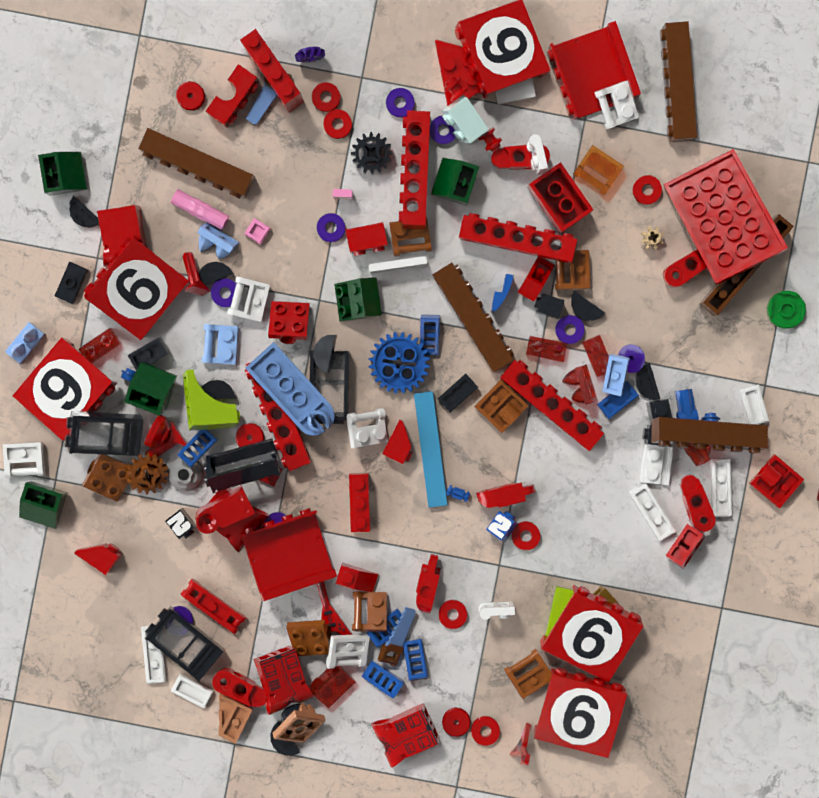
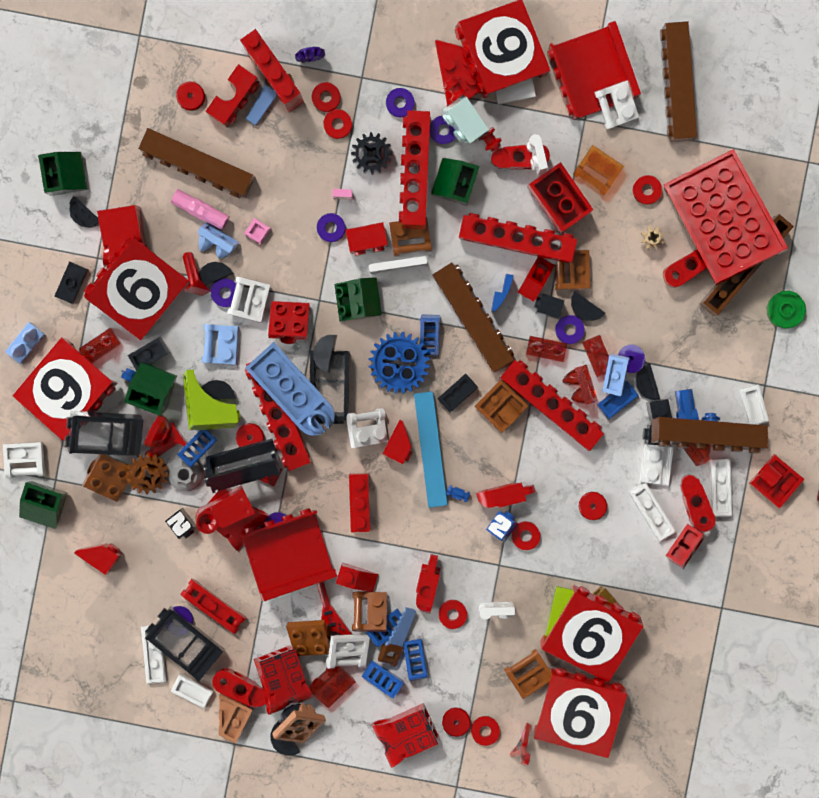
(600, 506): none -> red piece

